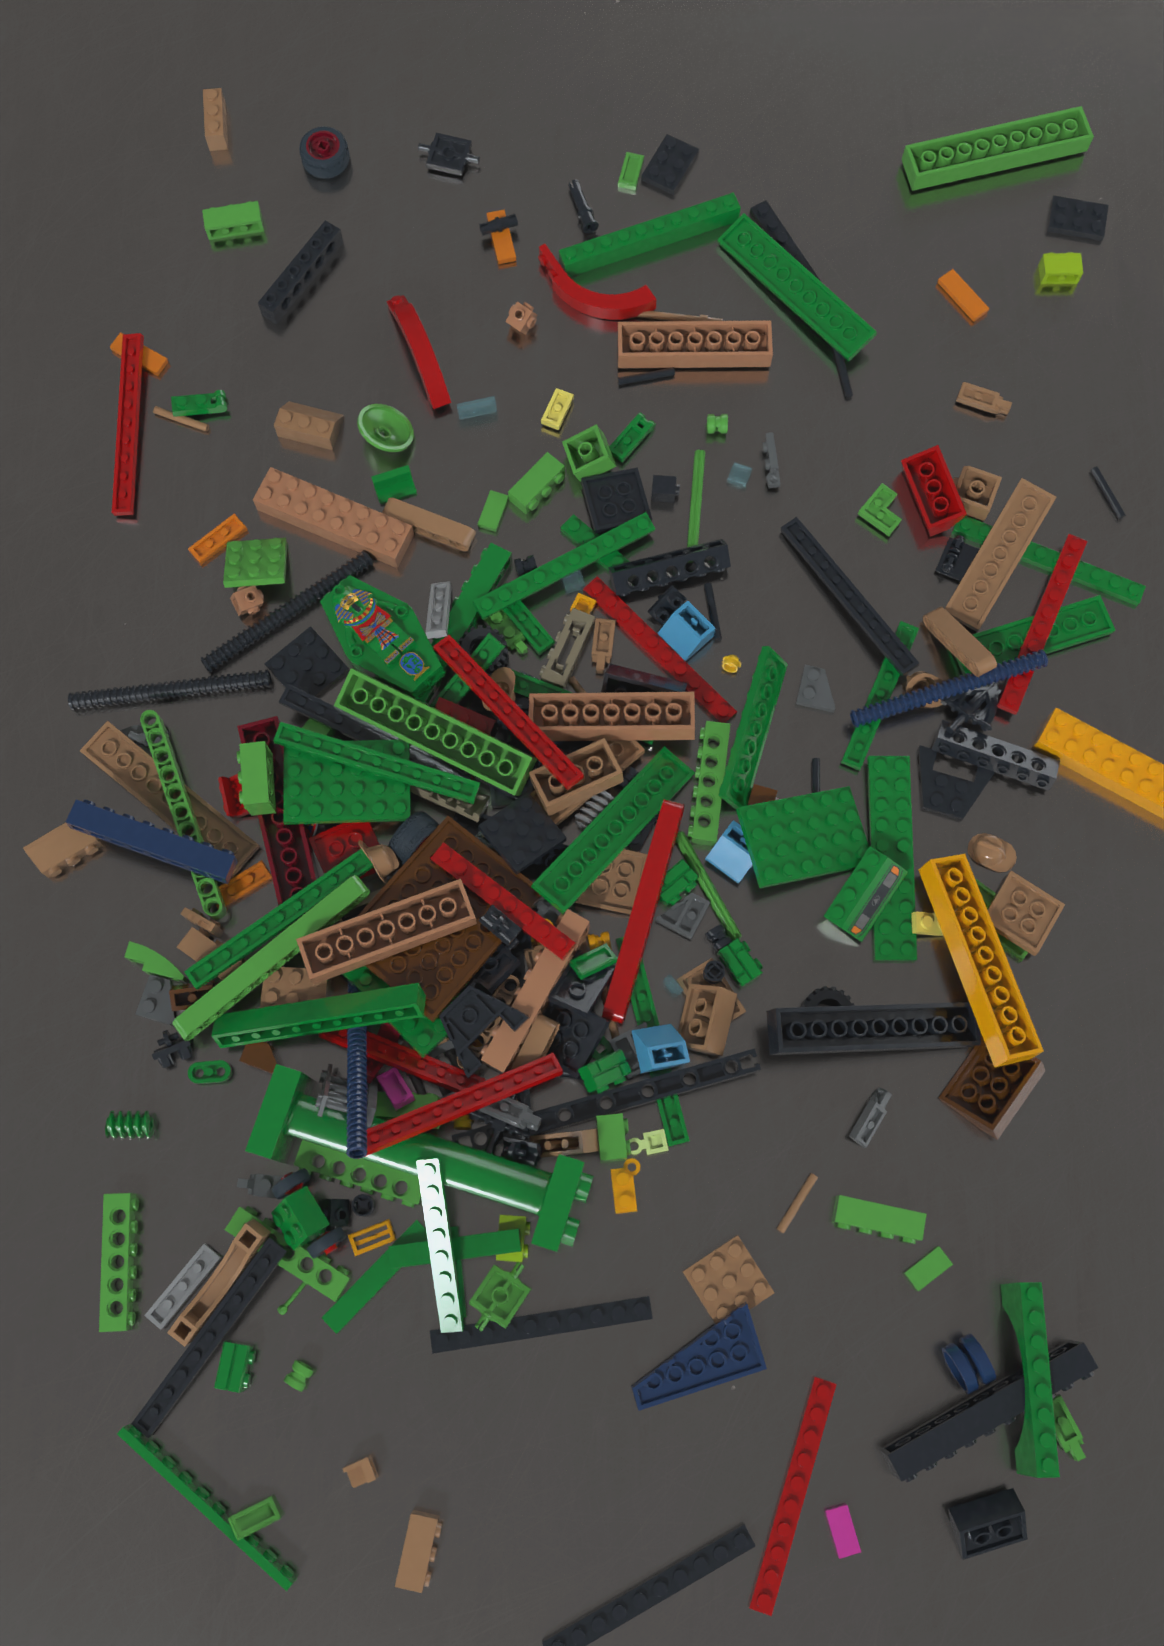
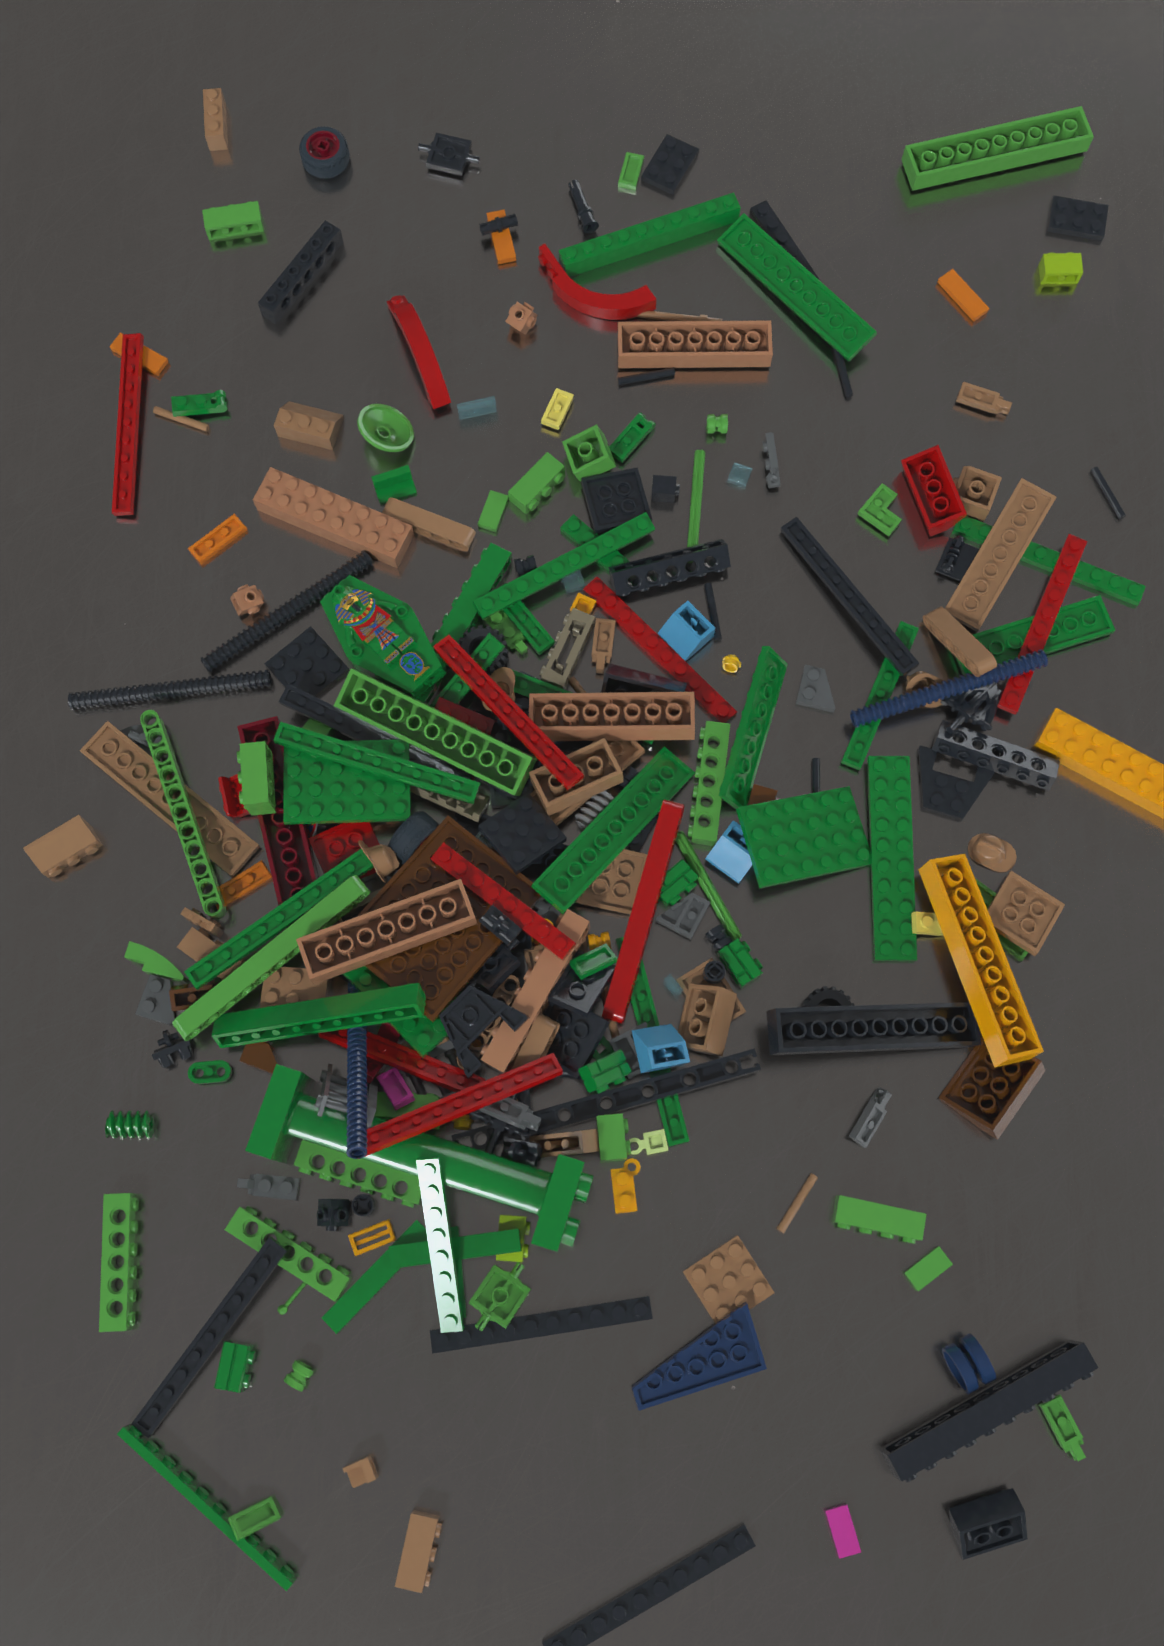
(152, 841): dark blue brick -> none
(183, 1286): light grey plate -> none
(219, 1284): medium nougat arch -> none
(255, 562): bright green plate -> none
(302, 1217): green brick -> none
(438, 610): light grey plate -> none
(667, 604): black hips -> none
(792, 1496): red plate -> none
(865, 894): green slope -> none
(1037, 1448): green arch -> none

